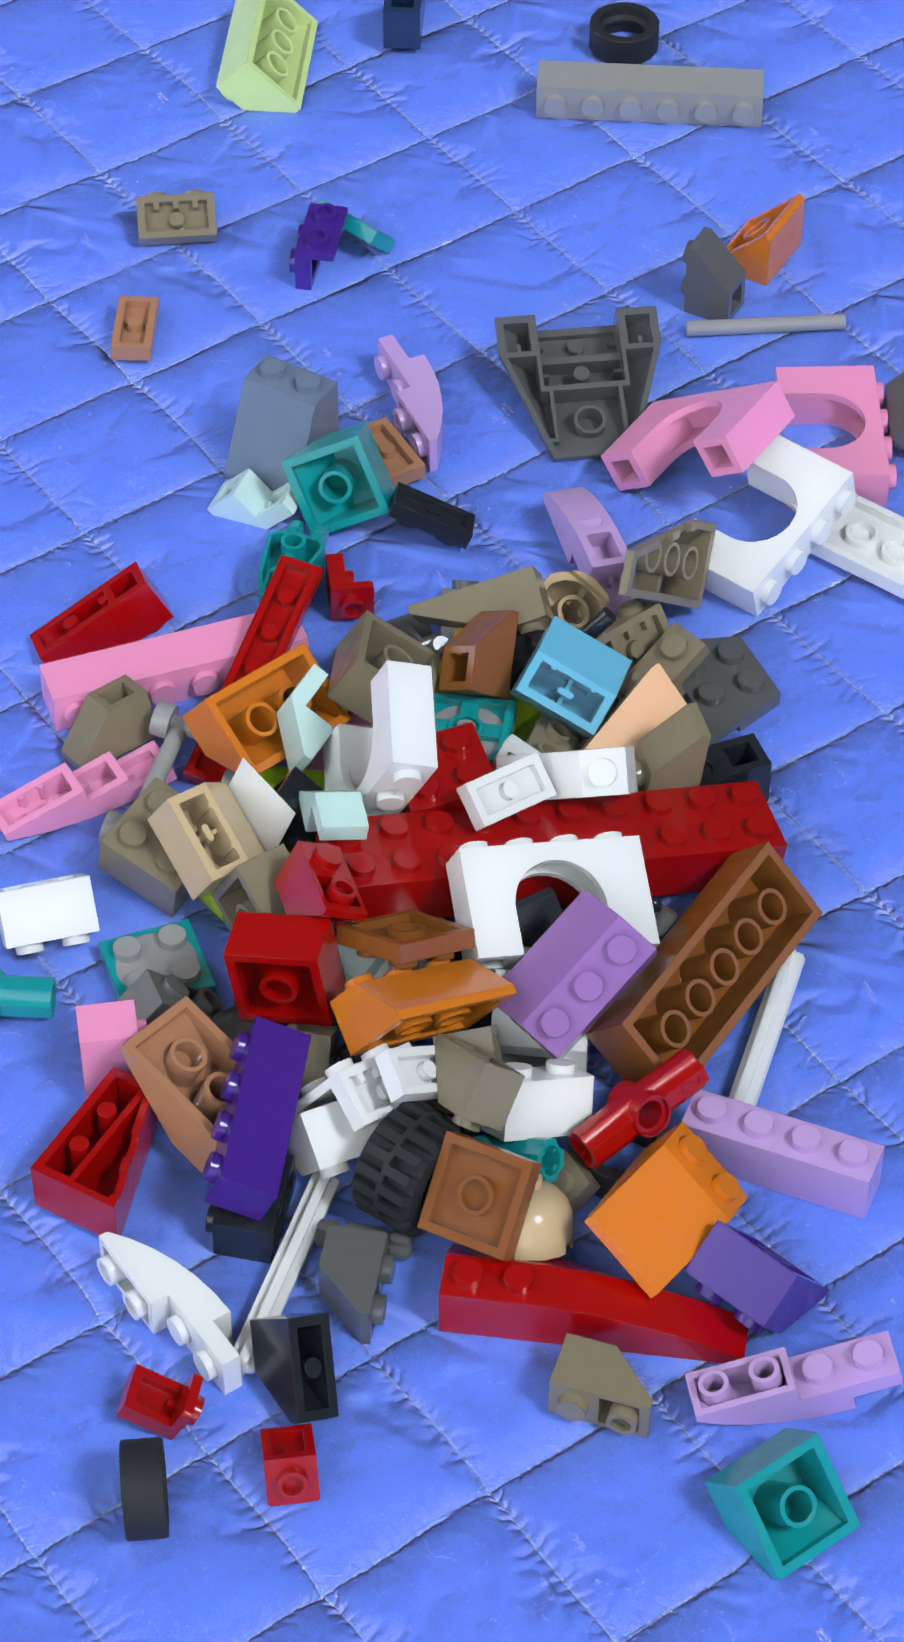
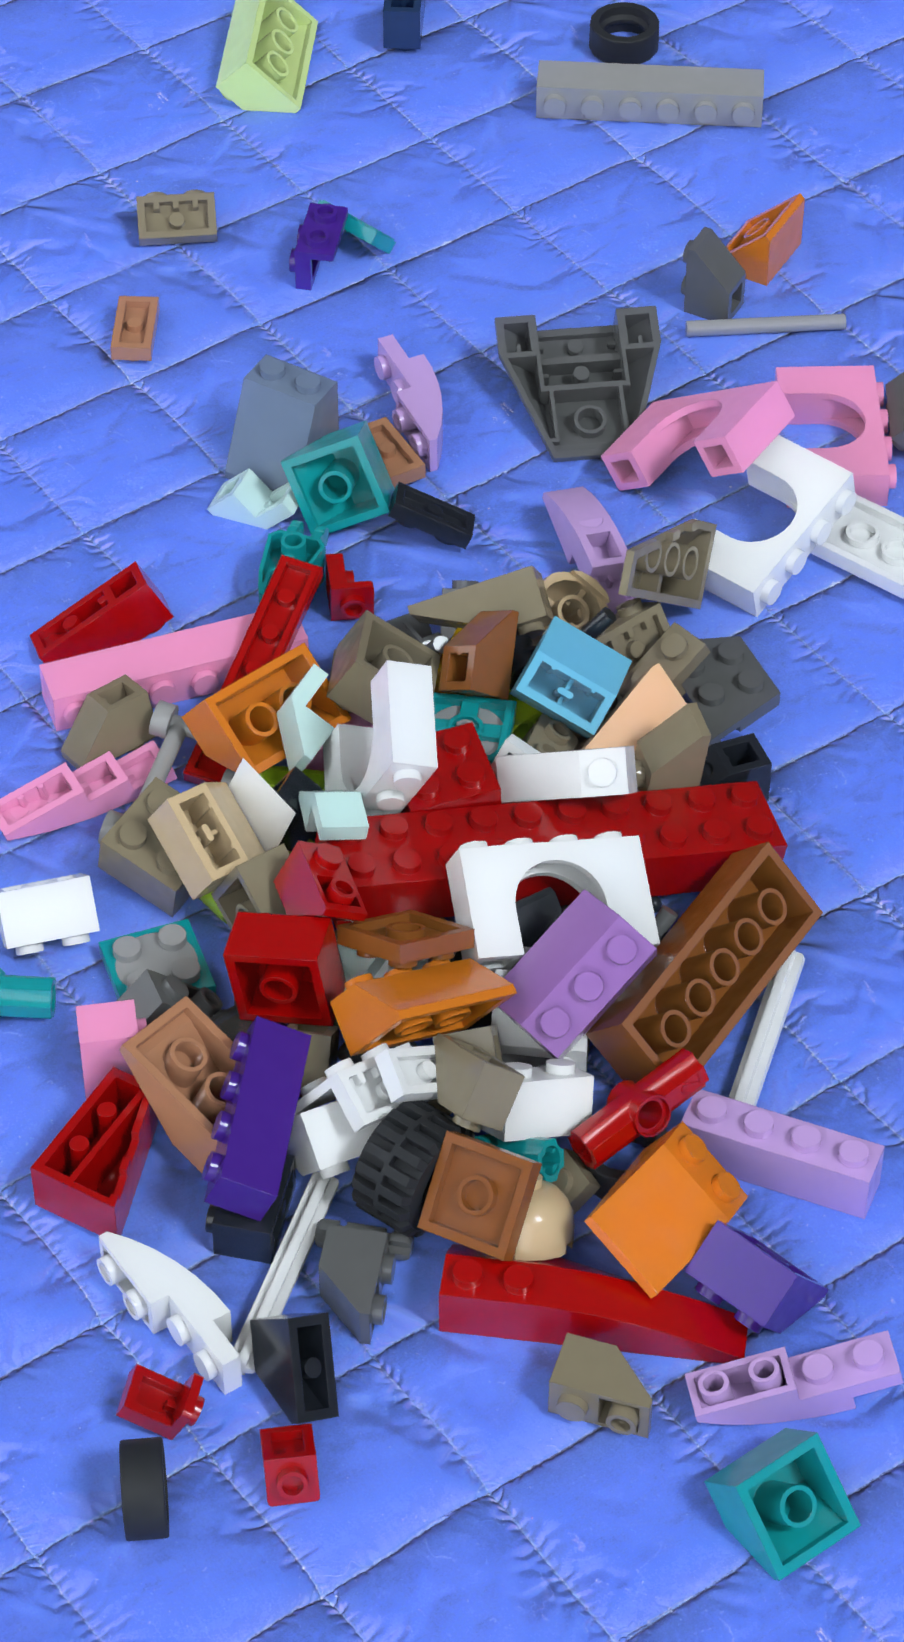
(506, 791): white plate -> none

